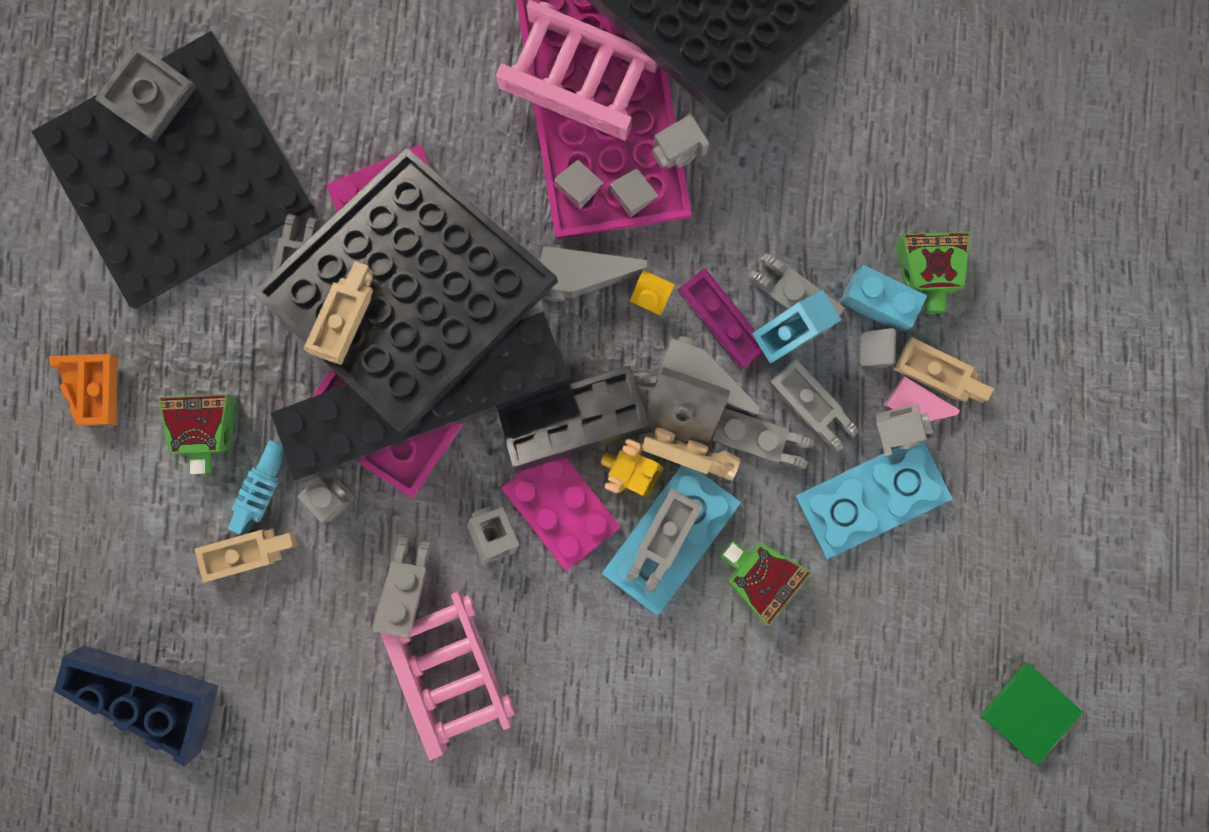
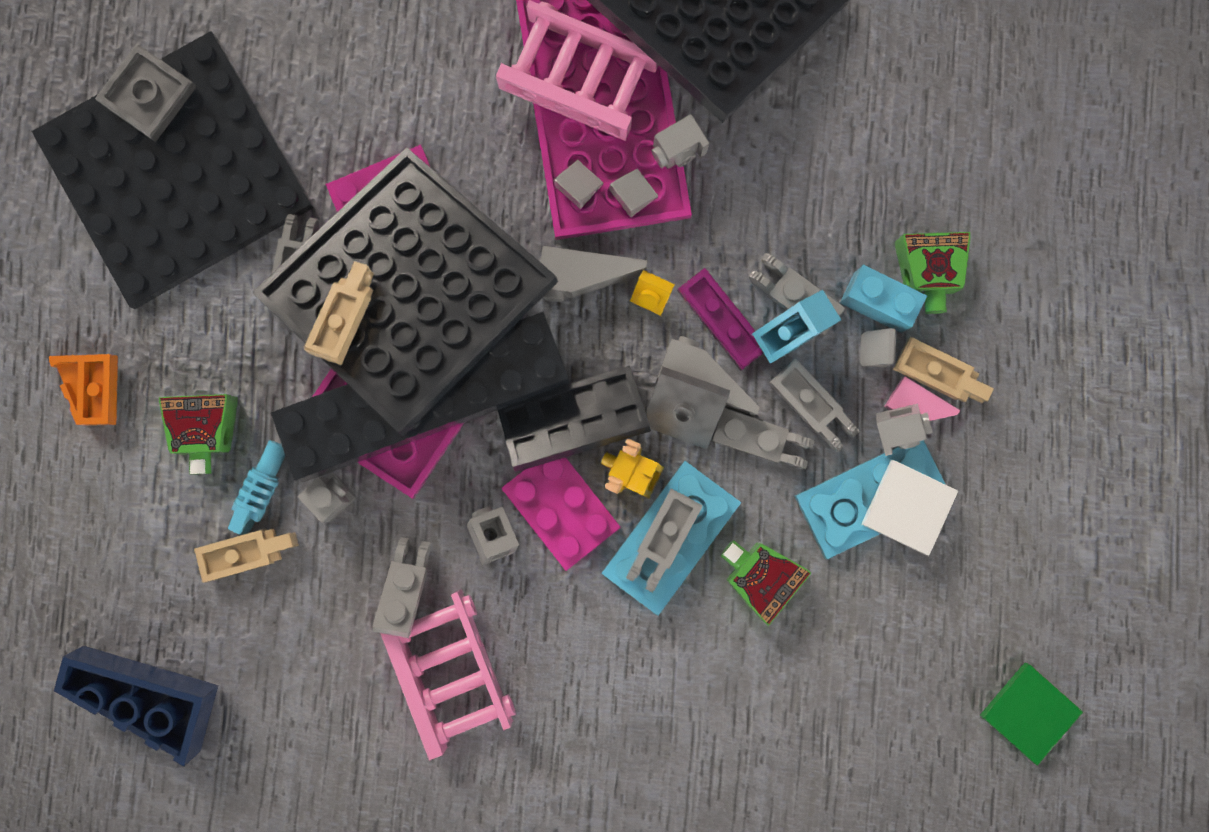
(690, 454): tan hinge -> none
(909, 507): none -> white tile

